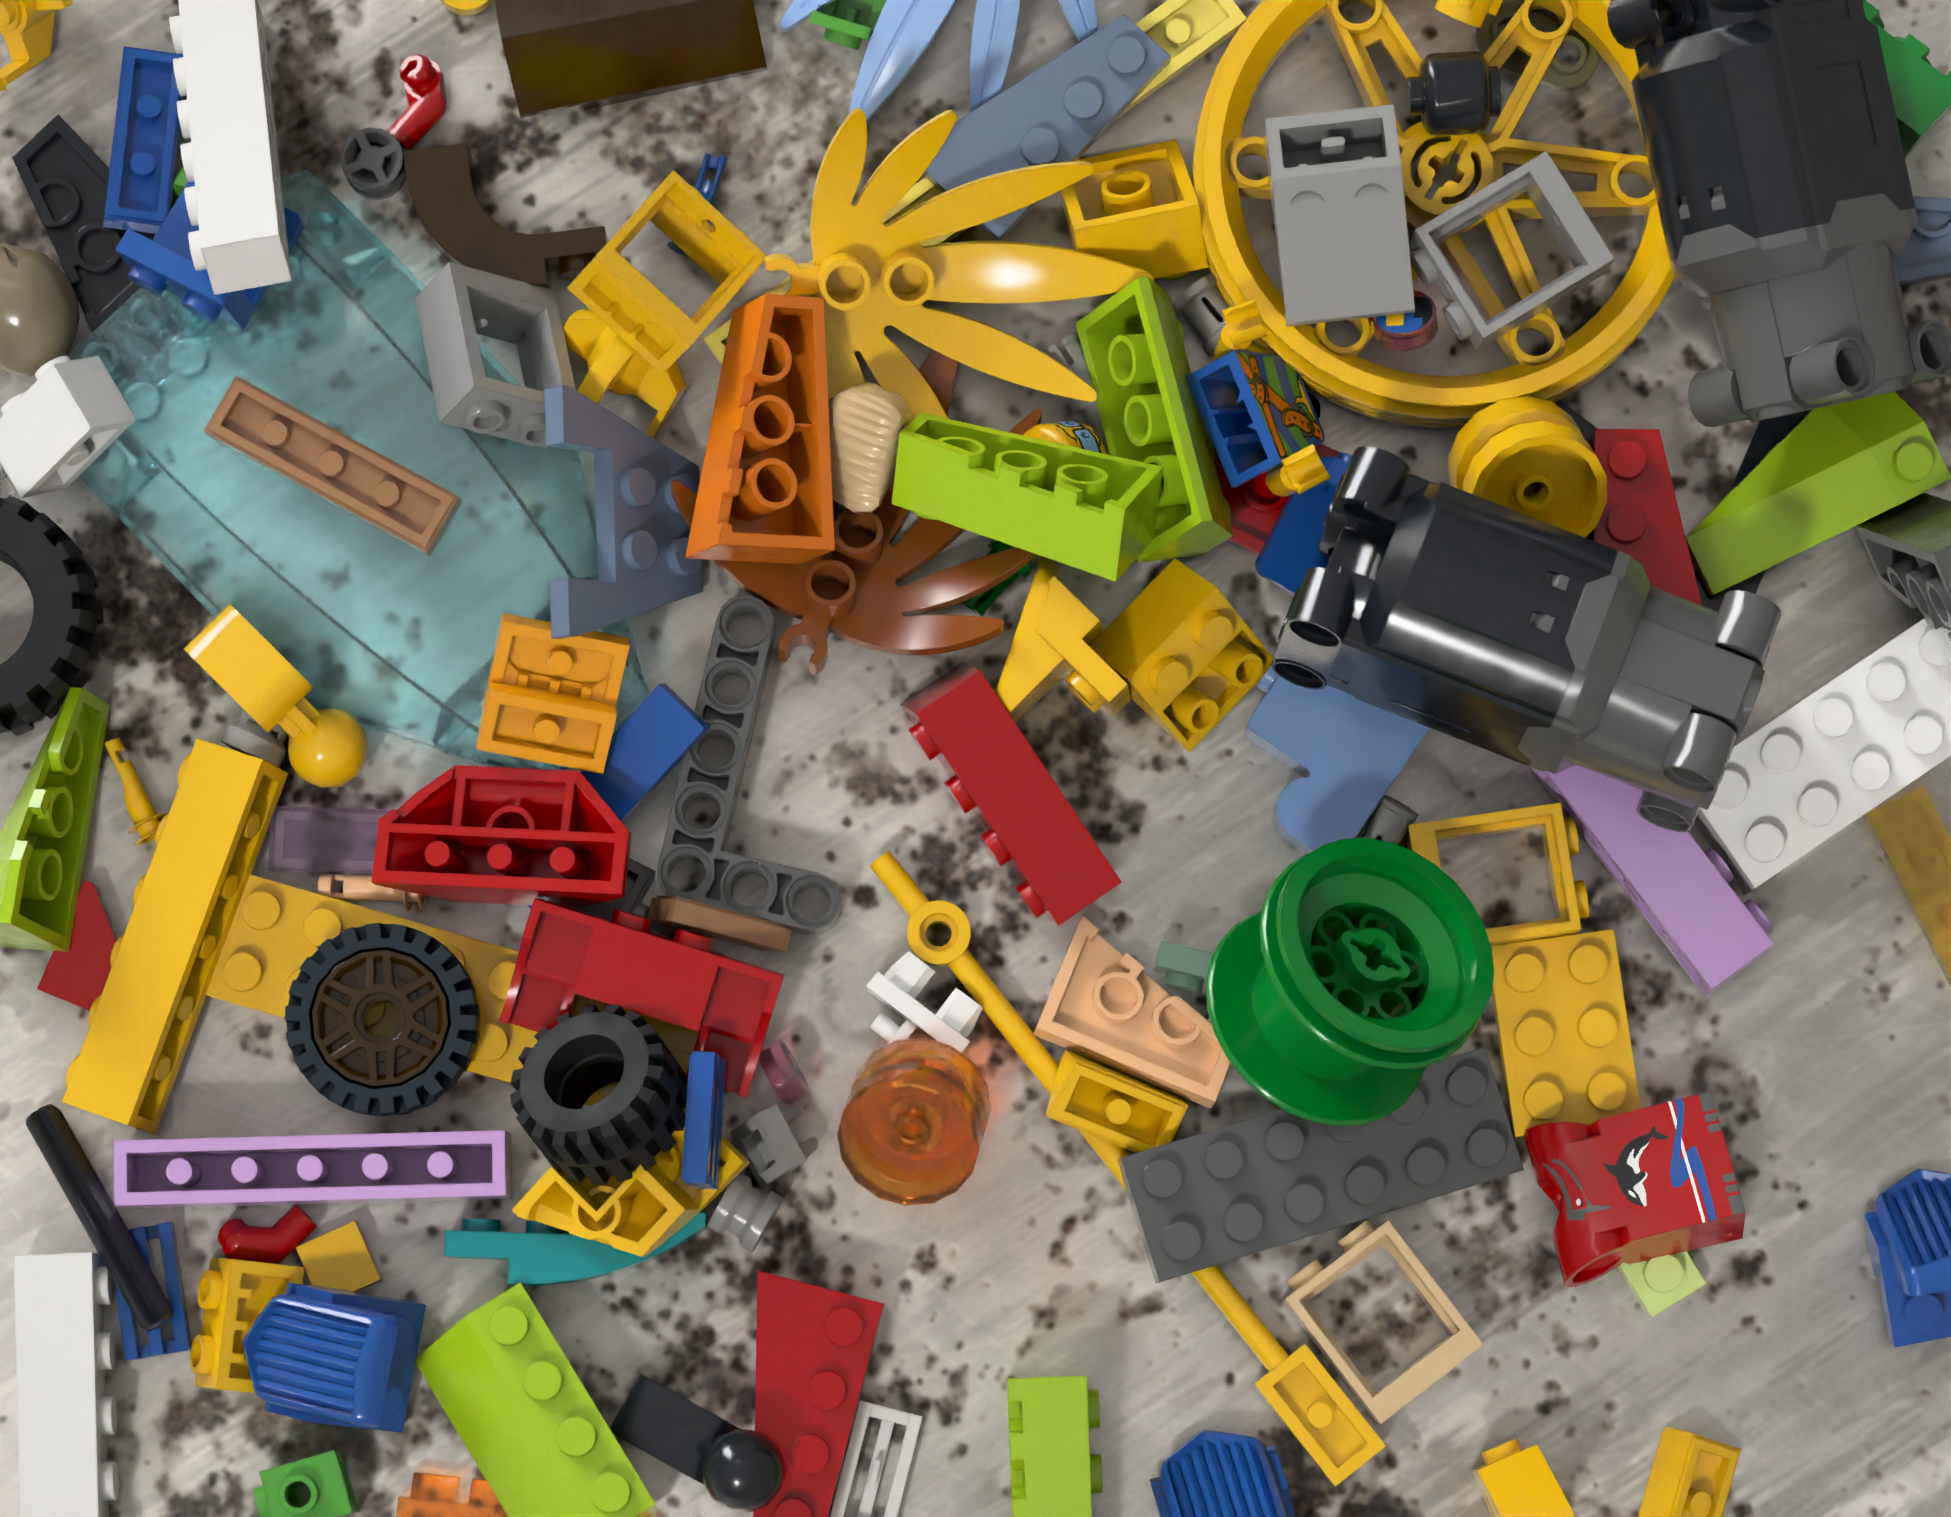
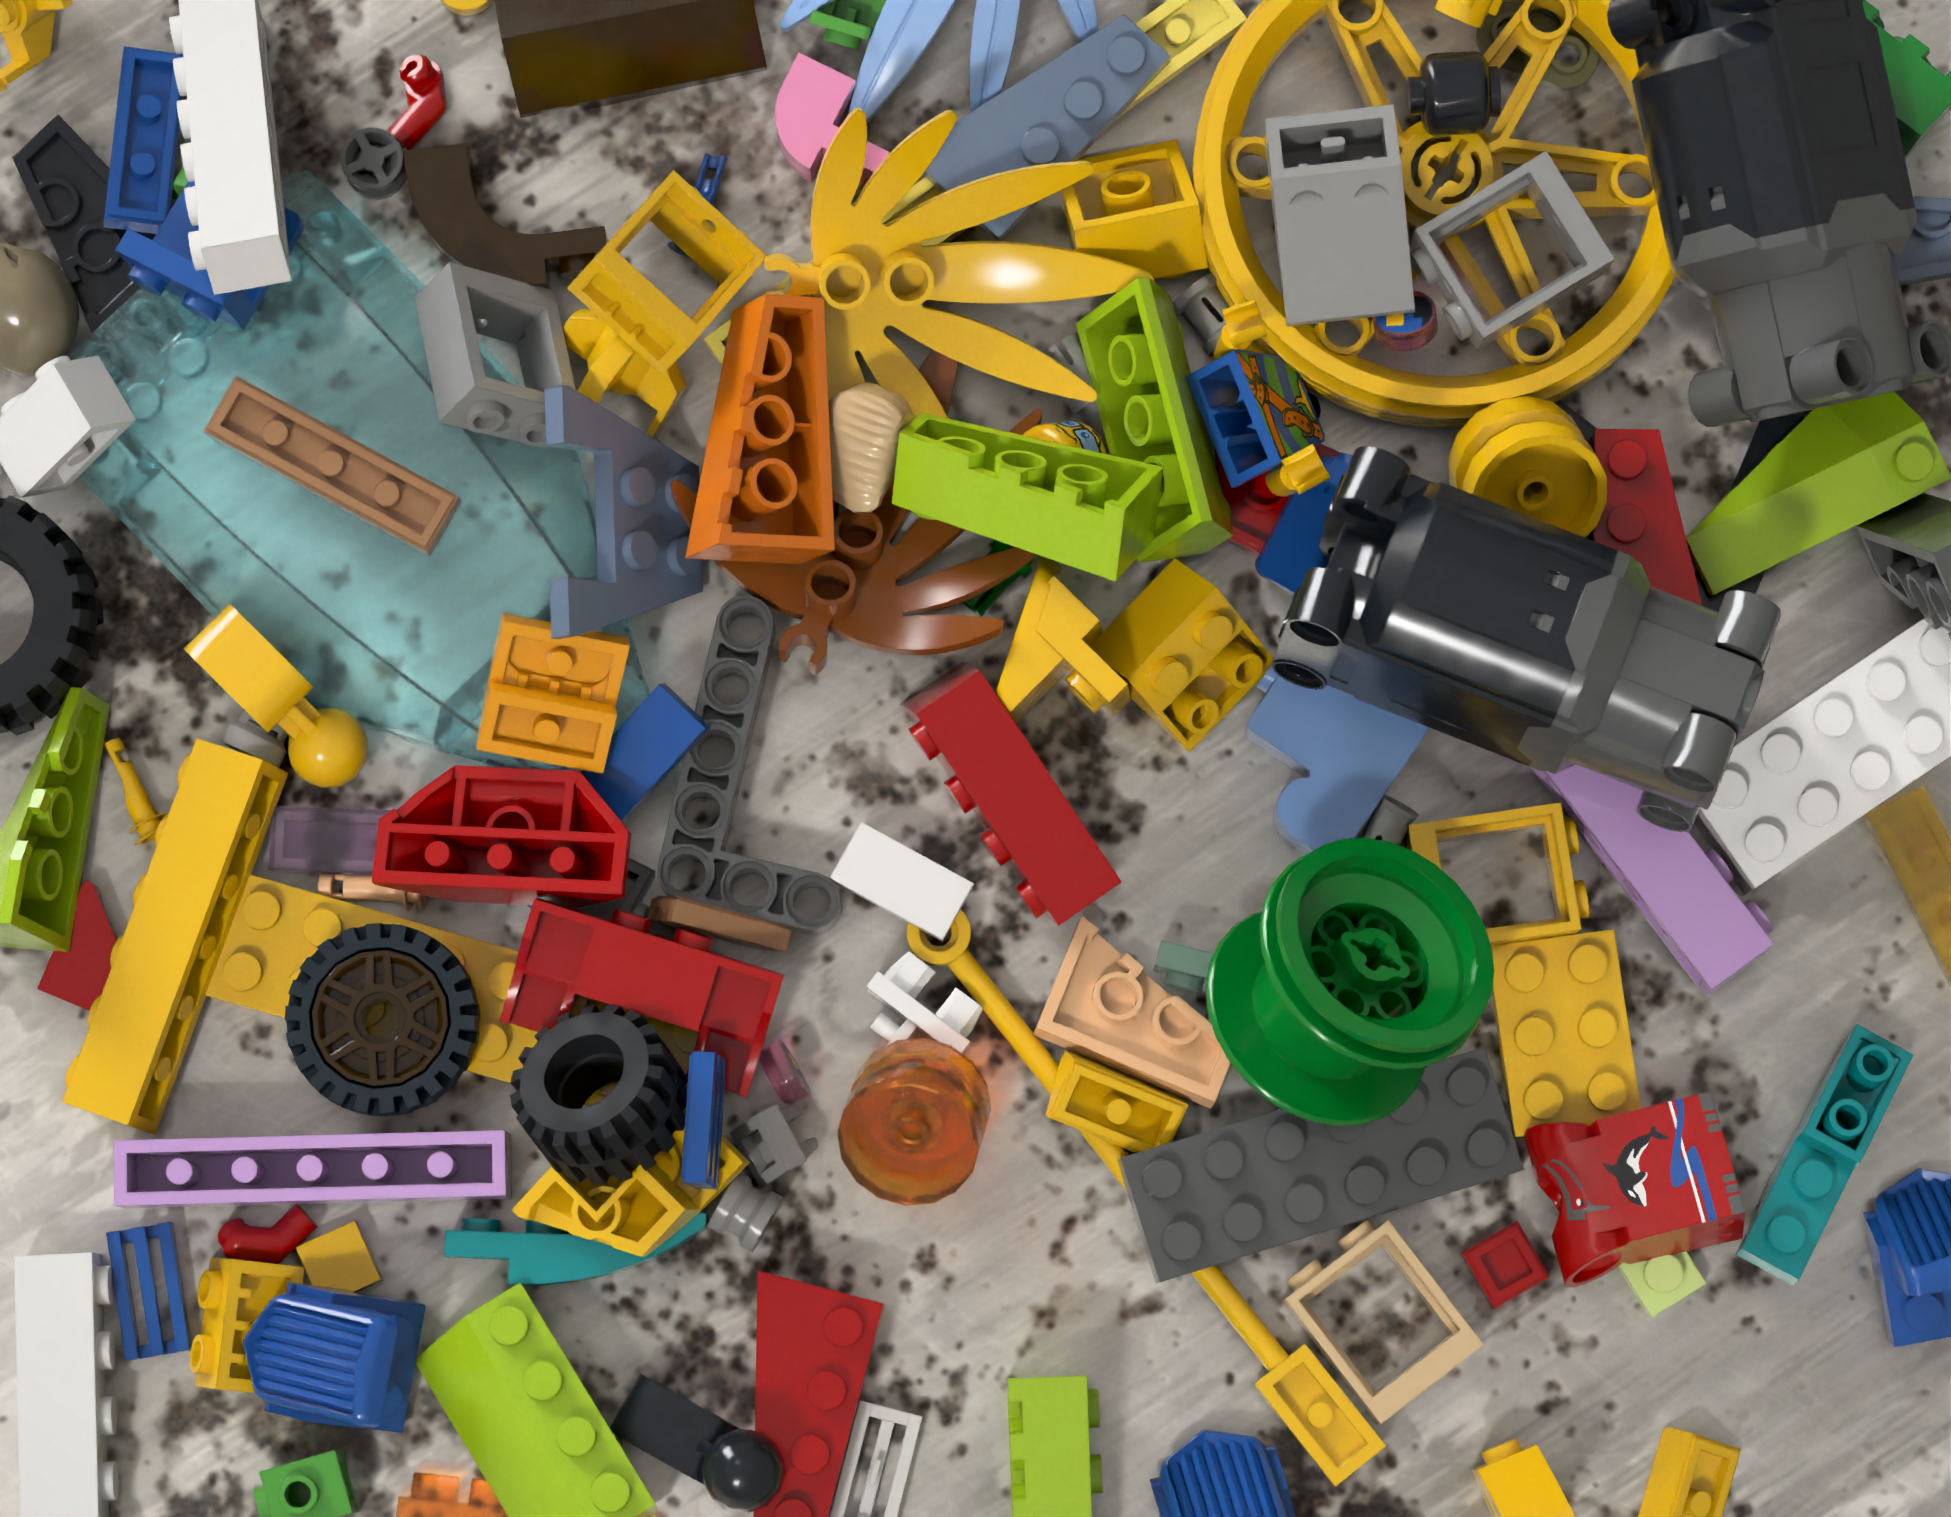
(100, 1217): black axle -> none
(810, 113): none -> bright pink brick
(901, 881): none -> white tile
(1504, 1265): none -> red tile
(1823, 1154): none -> teal slope

